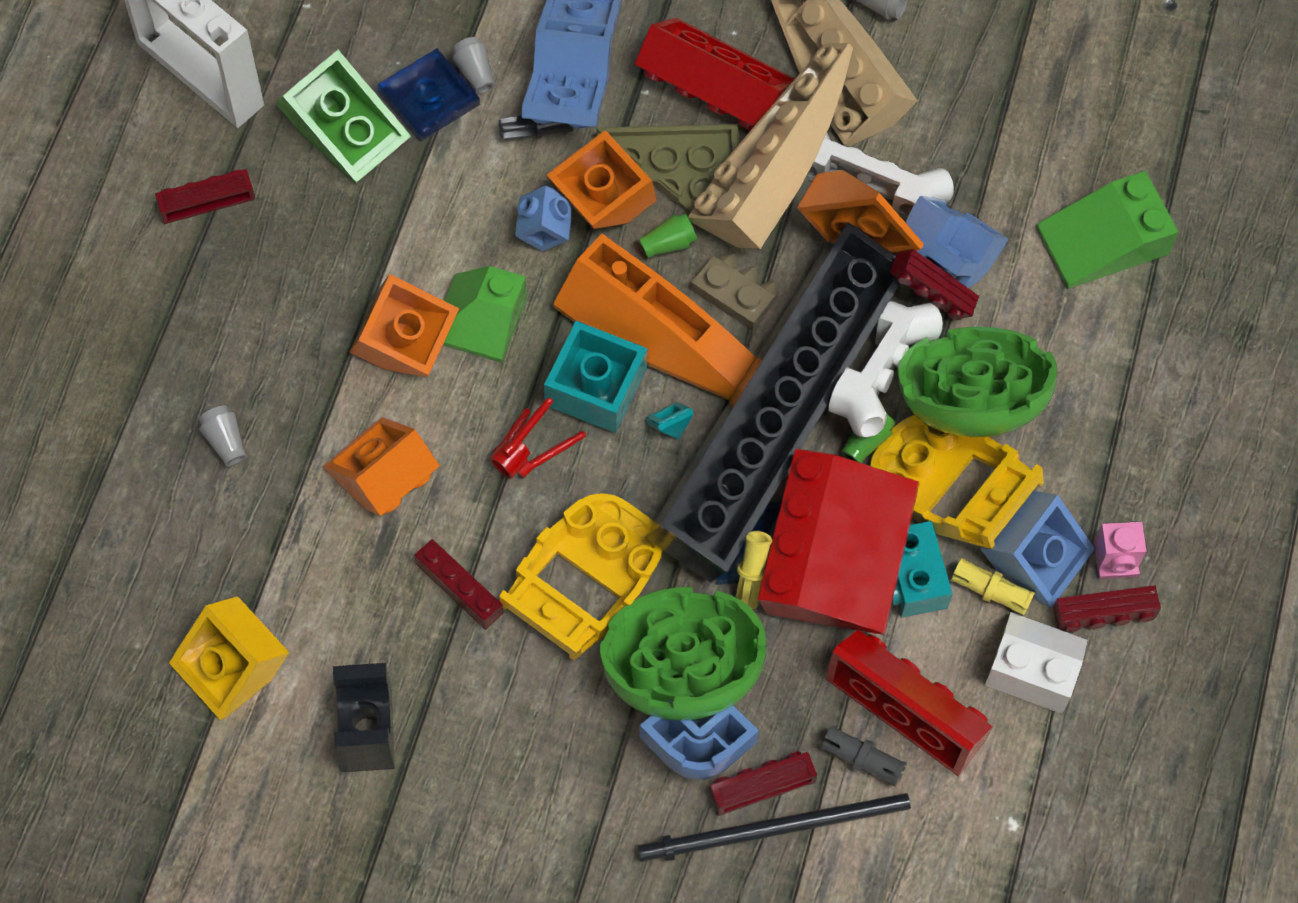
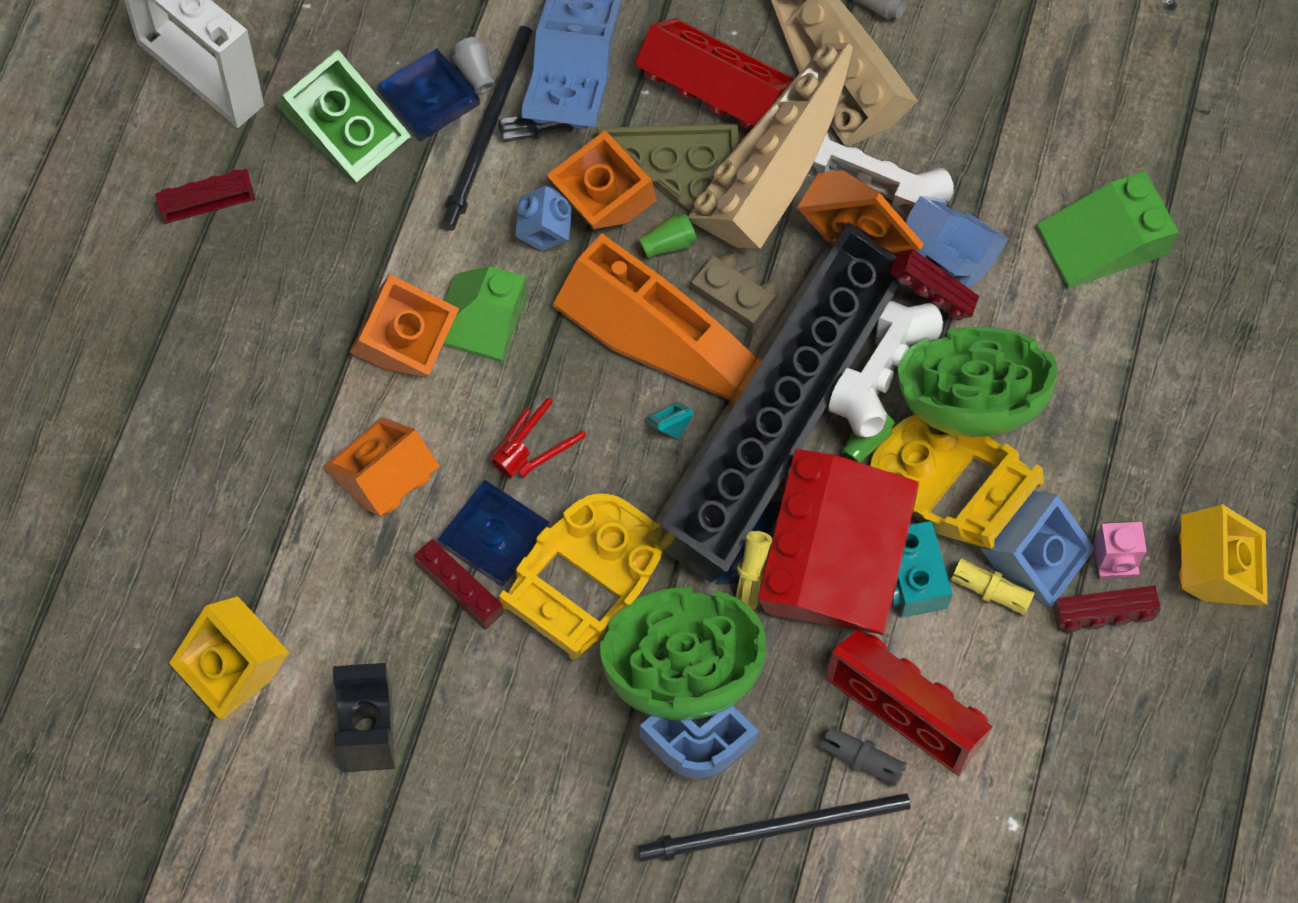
(222, 432): light grey cone -> none
(456, 203): none -> black bar
(493, 533): none -> clear blue tile
(596, 376): teal brick -> none
(762, 783): dark red piece -> none
(1037, 663): white slope -> none
(1223, 557): none -> yellow slope

